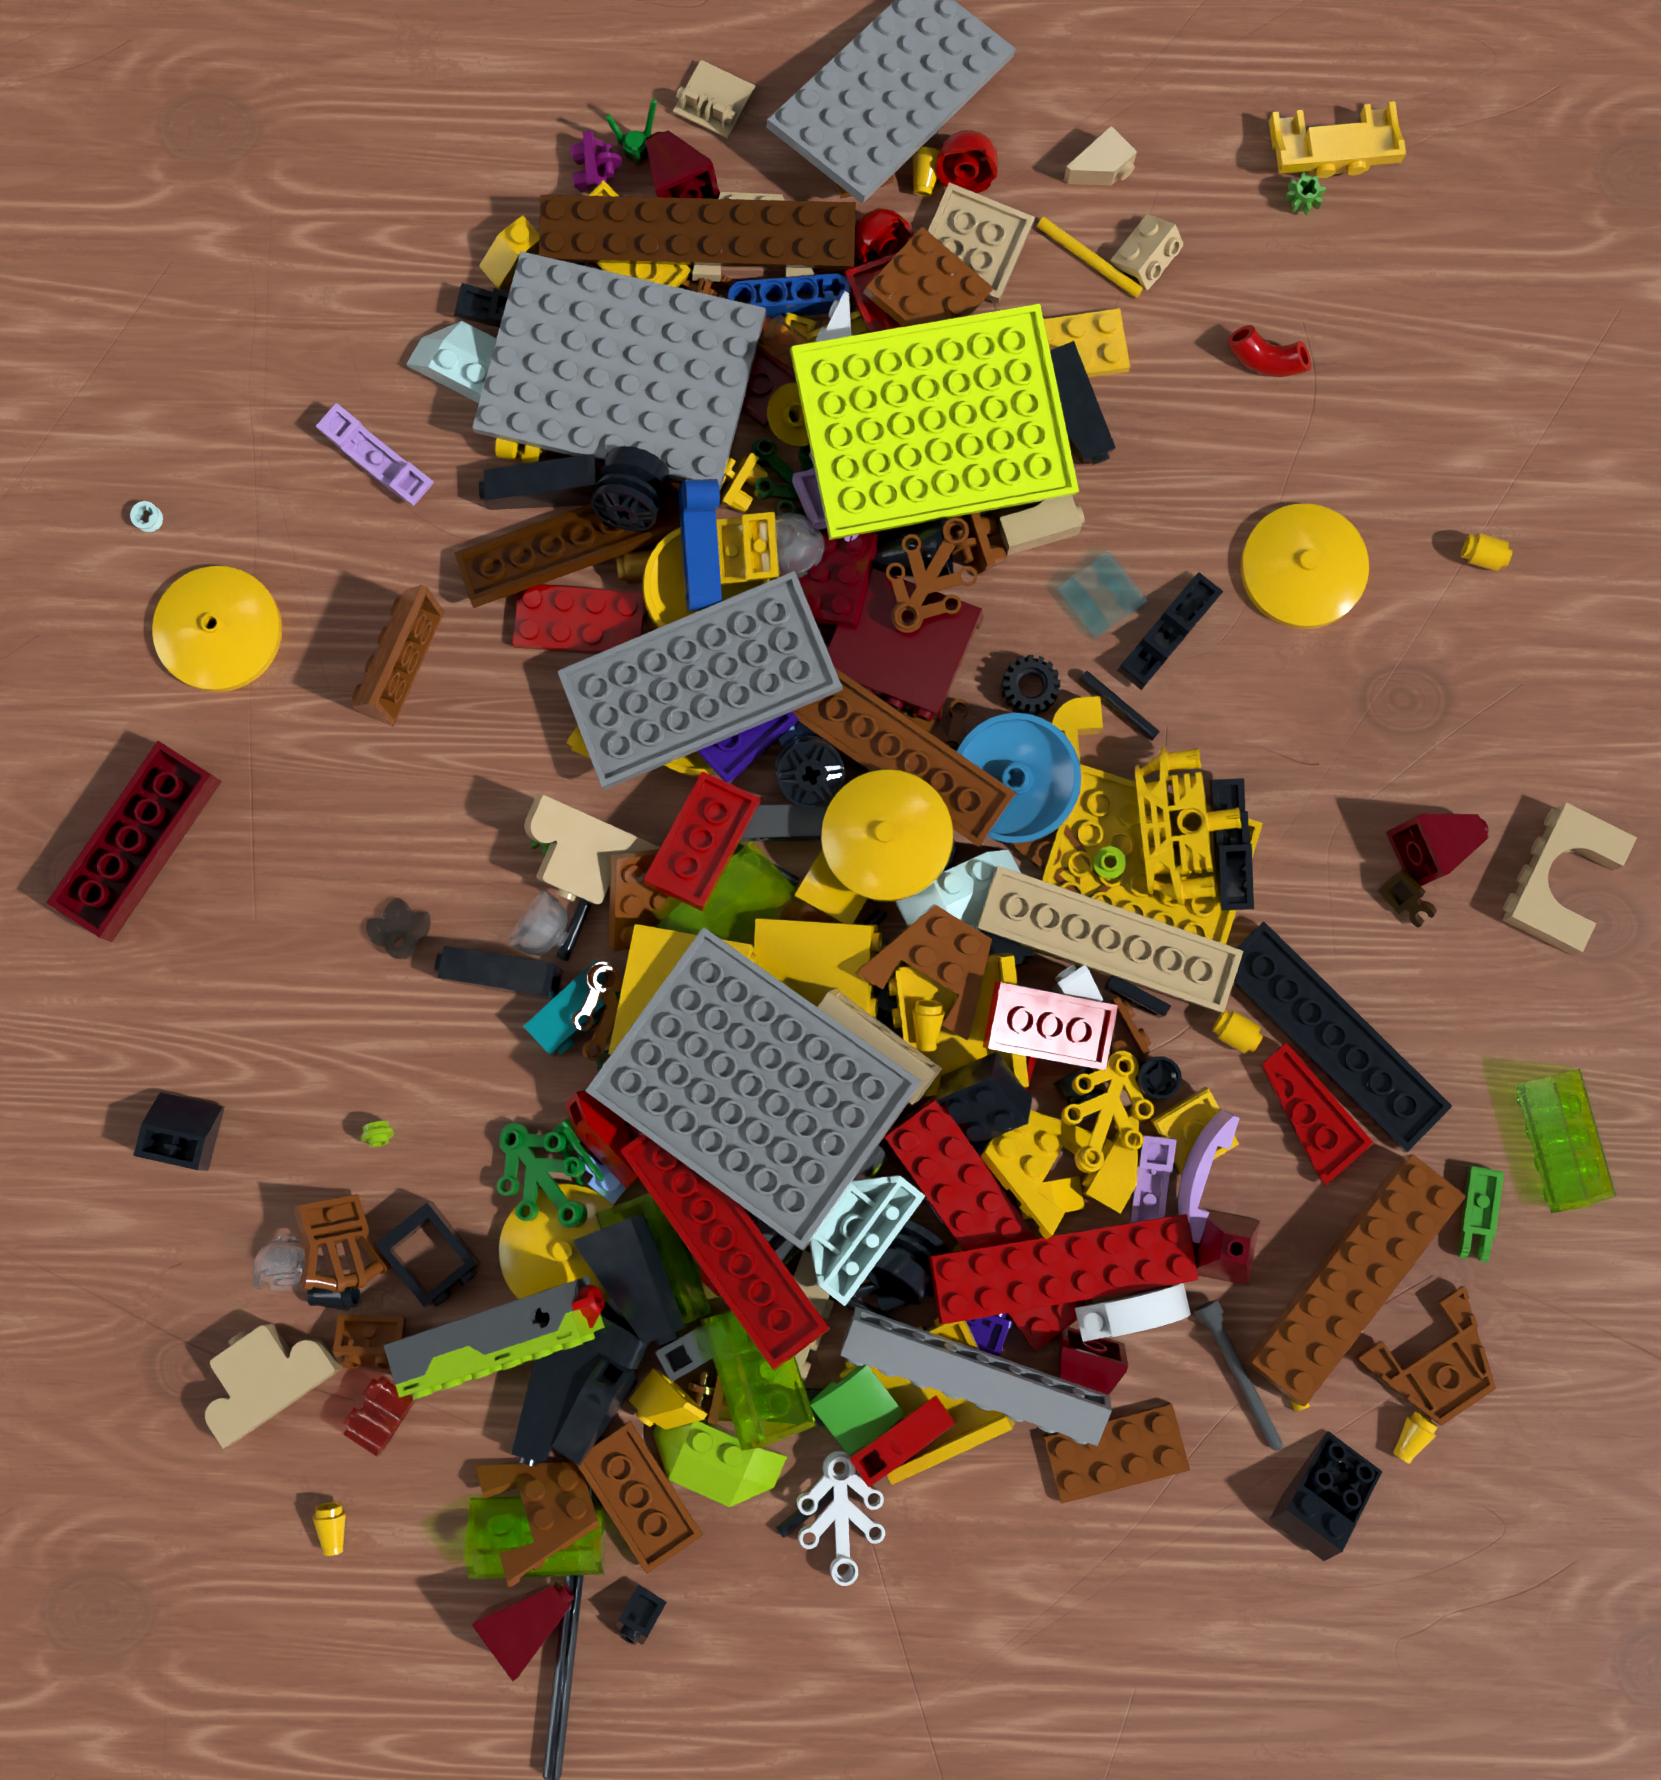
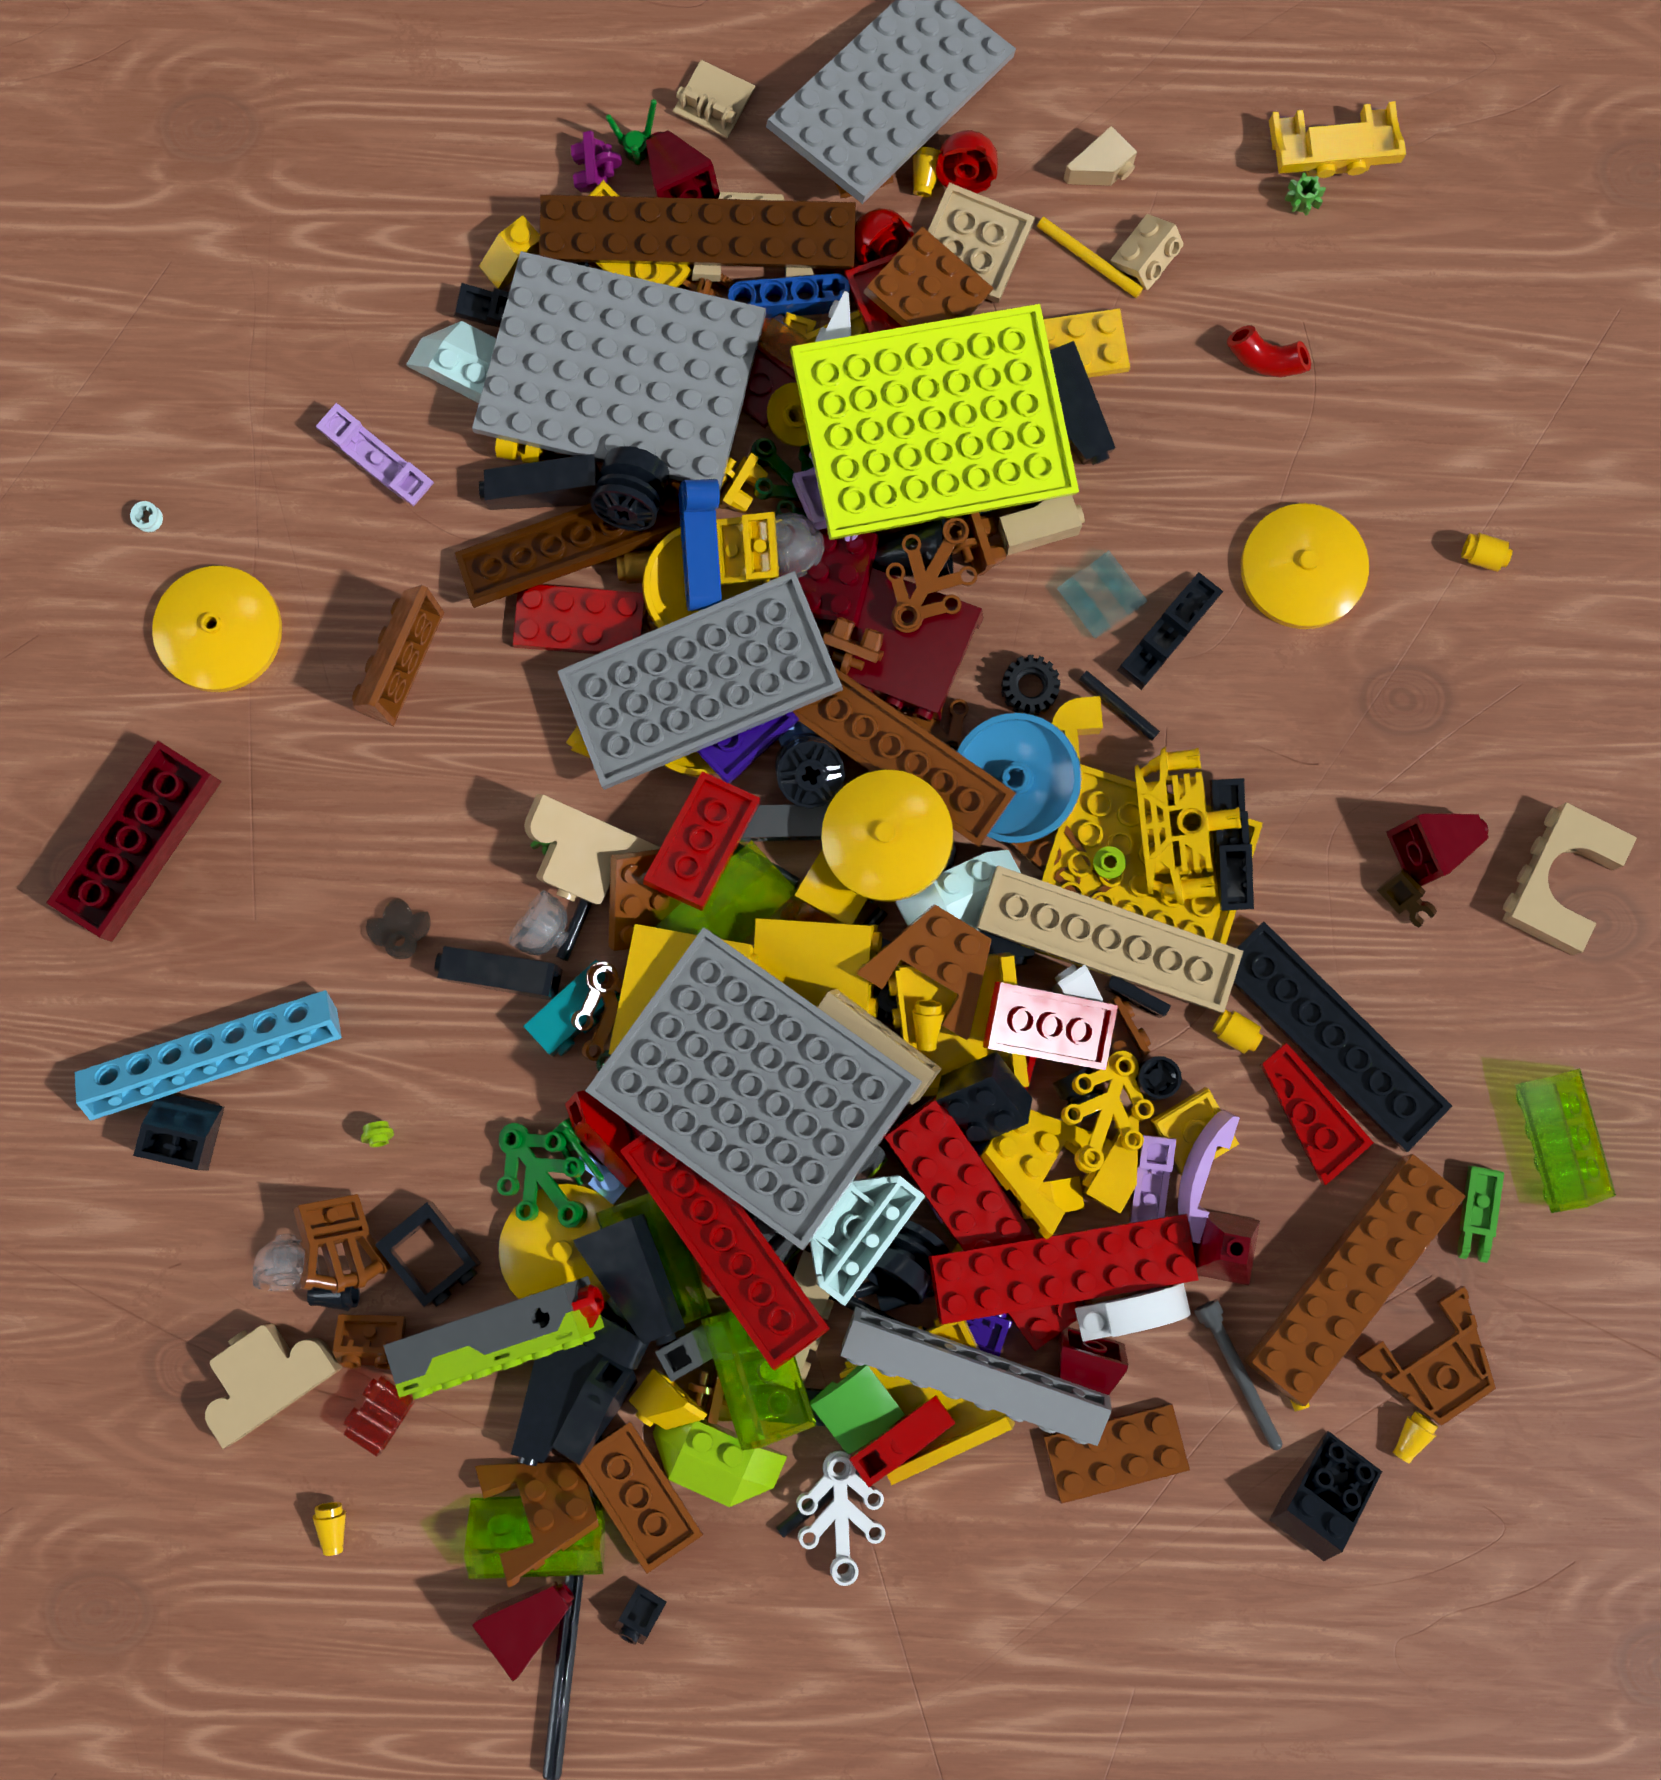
(207, 1055): none -> medium azure brick
(868, 648): none -> dark orange hips

